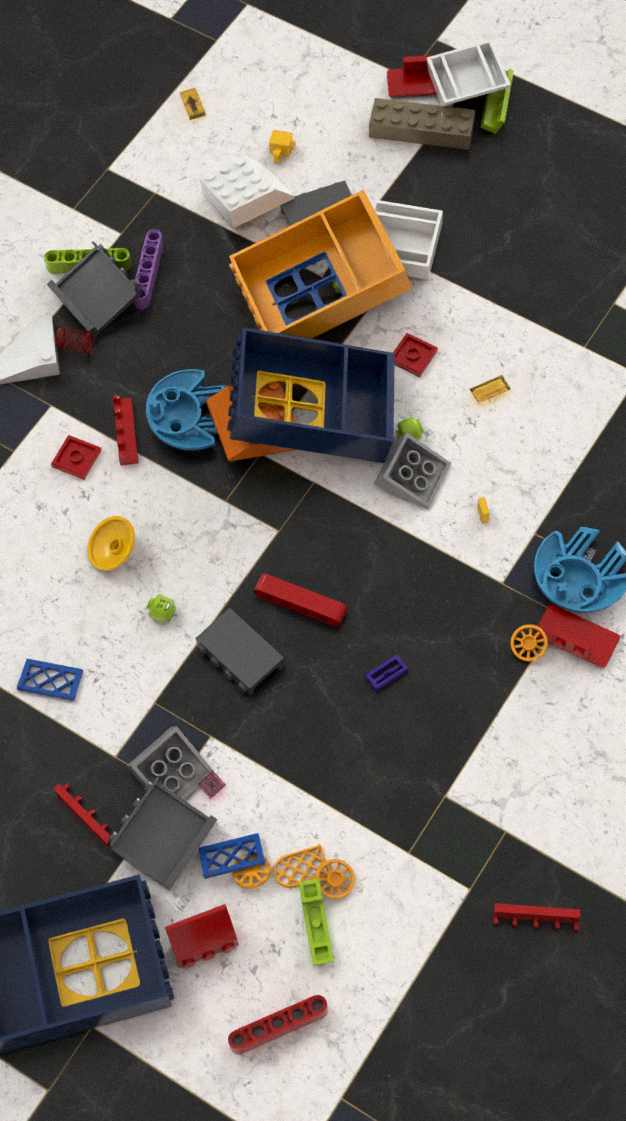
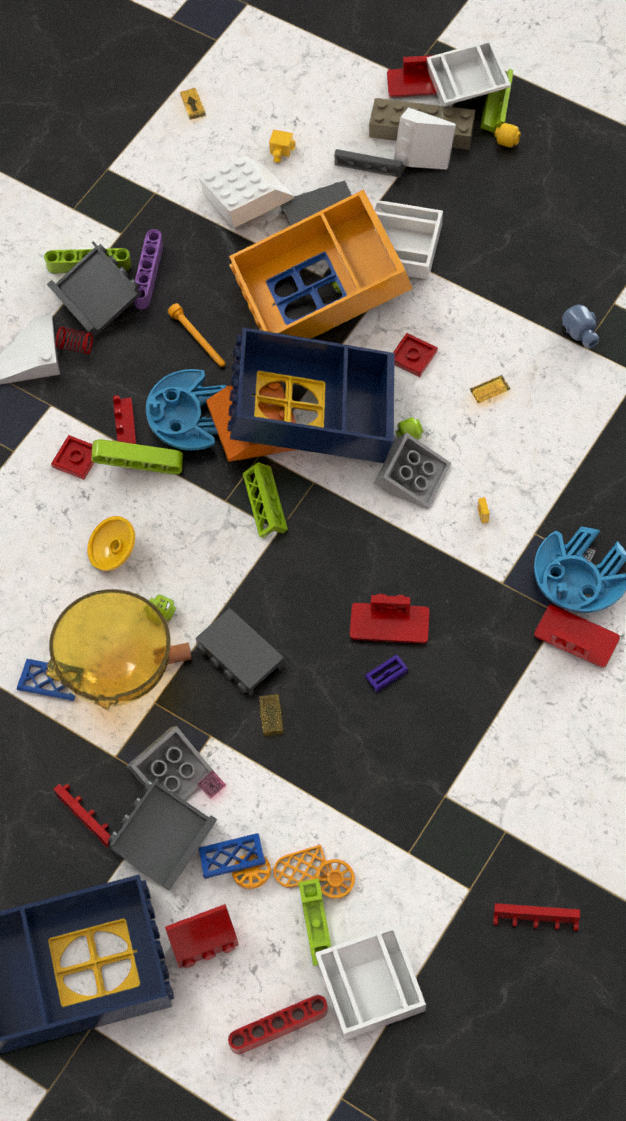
(109, 648): none -> clear yellow windscreen
(137, 456): none -> lime beam
(177, 313): none -> light orange piece
(180, 653): none -> nougat hinge
(268, 496): none -> lime fence
(271, 714): none -> clear yellow tile
(300, 600): red beam -> none
(368, 163): none -> dark grey hinge
(370, 982): none -> white slope
(389, 620): none -> red bracket
(424, 140): none -> white slope
(507, 135): none -> yellow head
(529, 643): light orange wheel -> none
(581, 325): none -> sand blue piece

